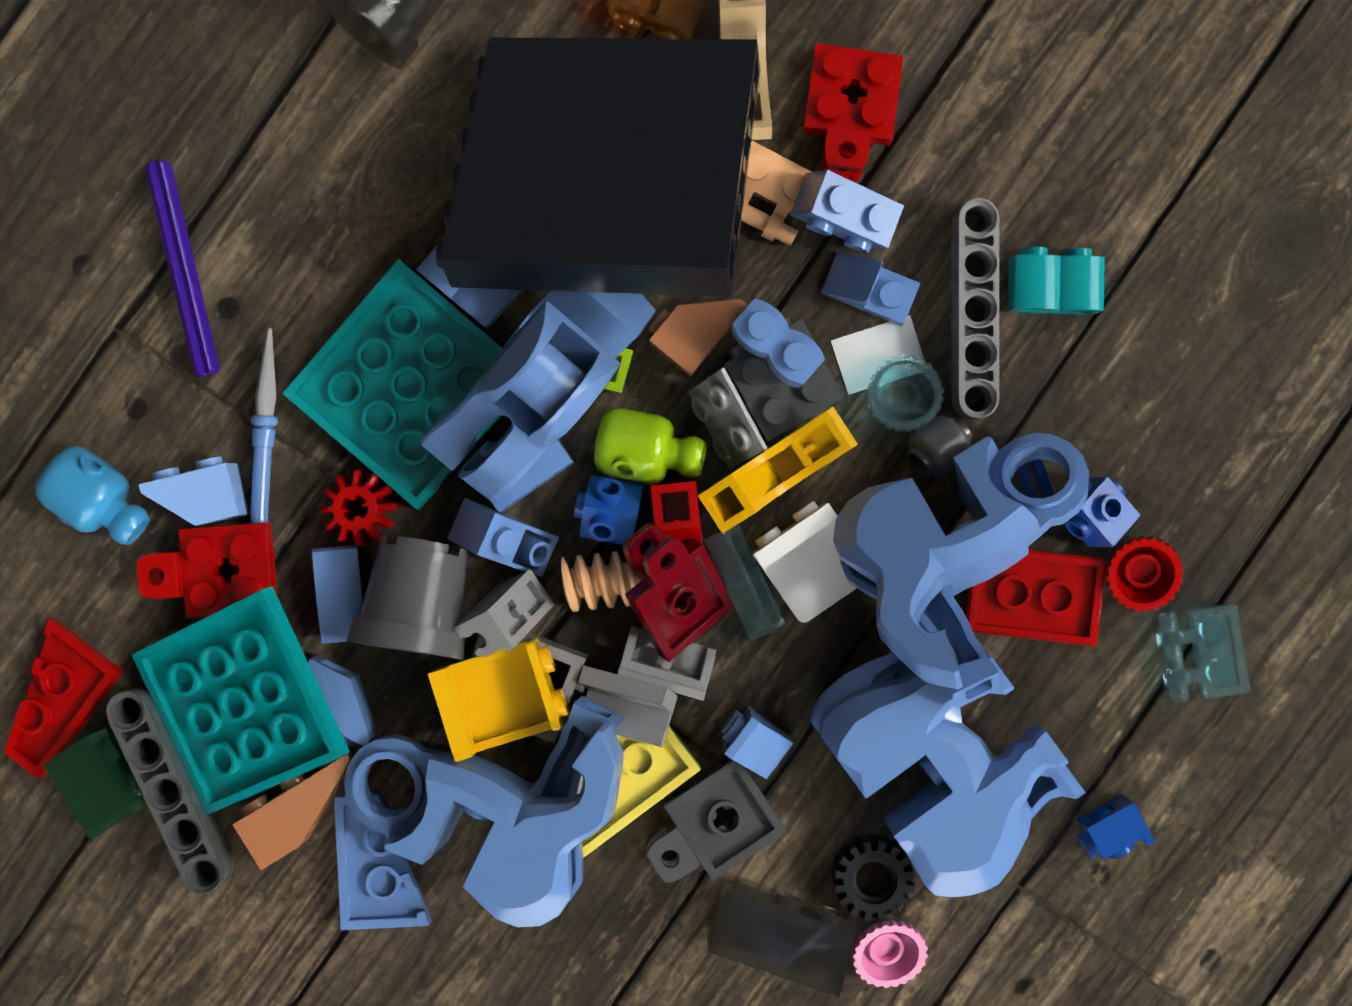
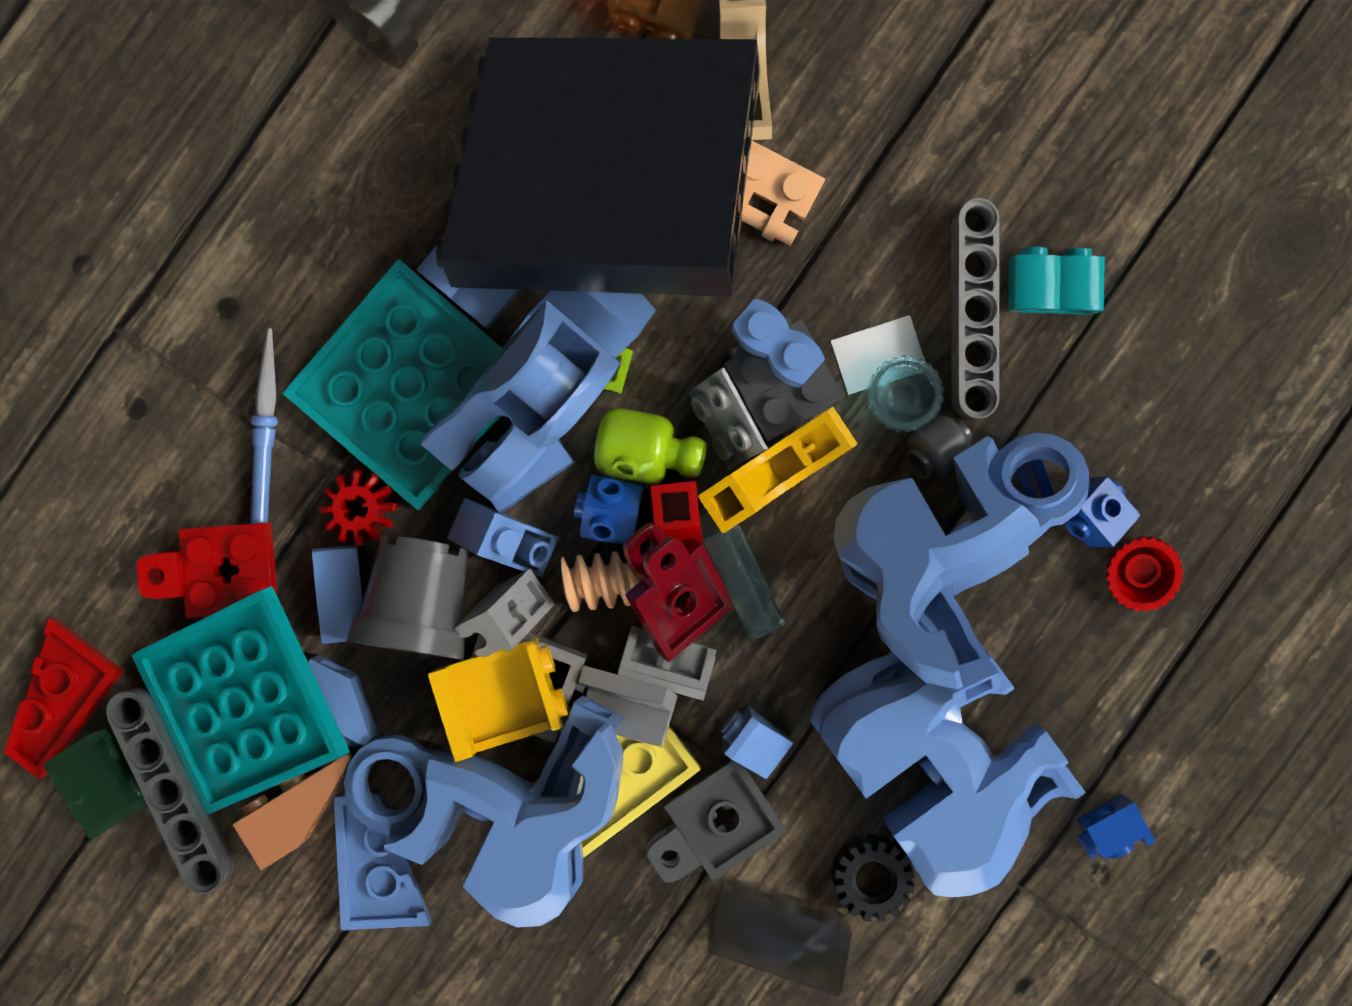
(90, 495): dark azure piece -> none
(182, 268): dark purple axle -> none
(200, 496): light blue slope -> none
(693, 331): nougat slope -> none
(805, 562): white bracket -> none
(847, 211): brick -> none
(848, 126): red plate -> none
(870, 287): medium blue slope -> none
(889, 953): bright pink hat -> none
(1041, 599): red tile -> none
(1216, 648): clear light blue plate -> none

